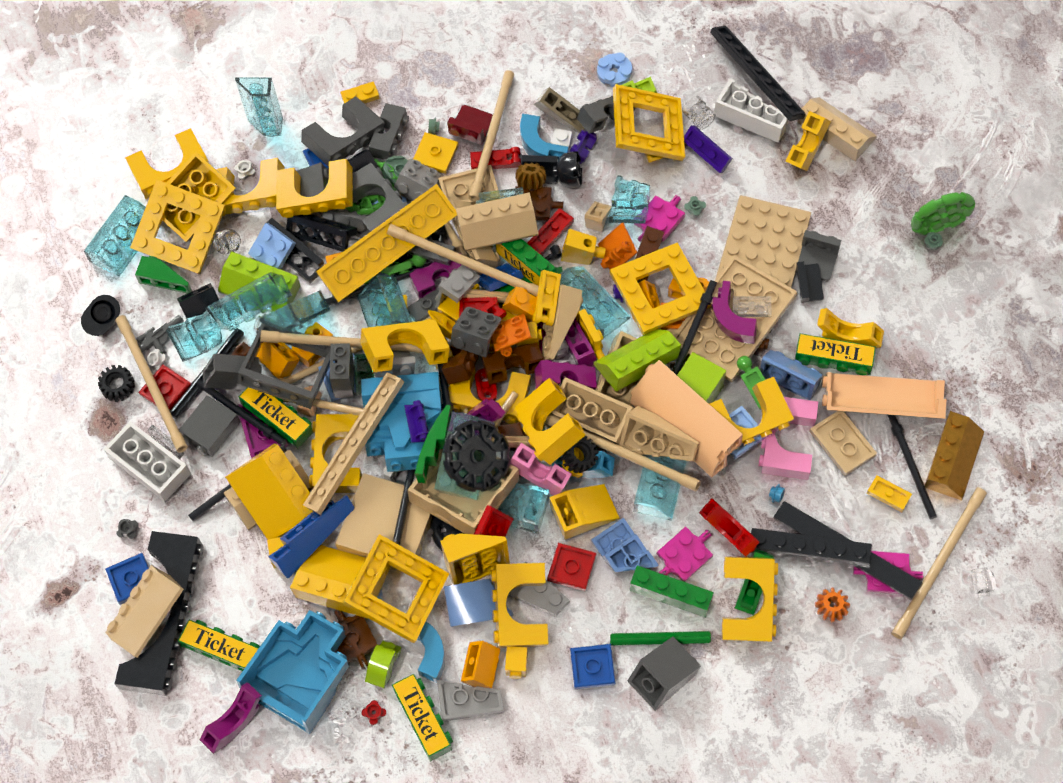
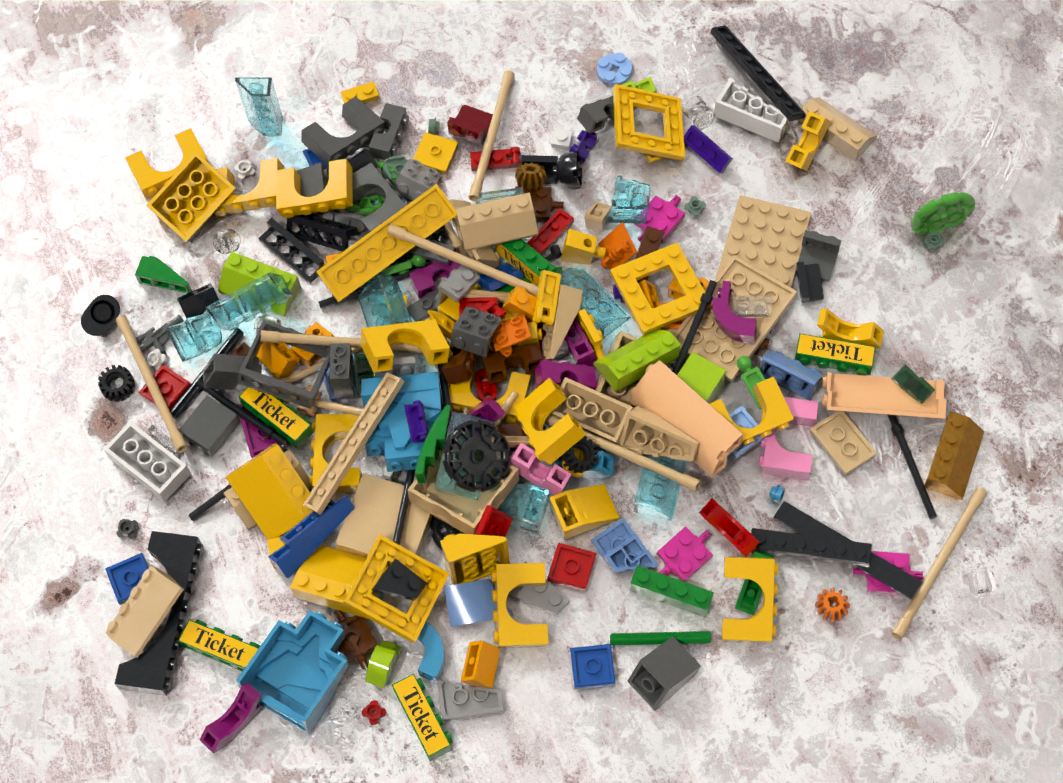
(112, 243): clear light blue slope -> none
(145, 237): yellow plate -> none
(271, 247): light blue plate -> none
(298, 313): clear light blue slope -> none
(400, 581): none -> black wing
(458, 185): tan plate -> none
(516, 662): yellow brick -> none
(533, 143): dark azure arch -> none
(559, 109): dark tan slope -> none
(889, 493): yellow plate -> none
(913, 385): none -> clear green slope

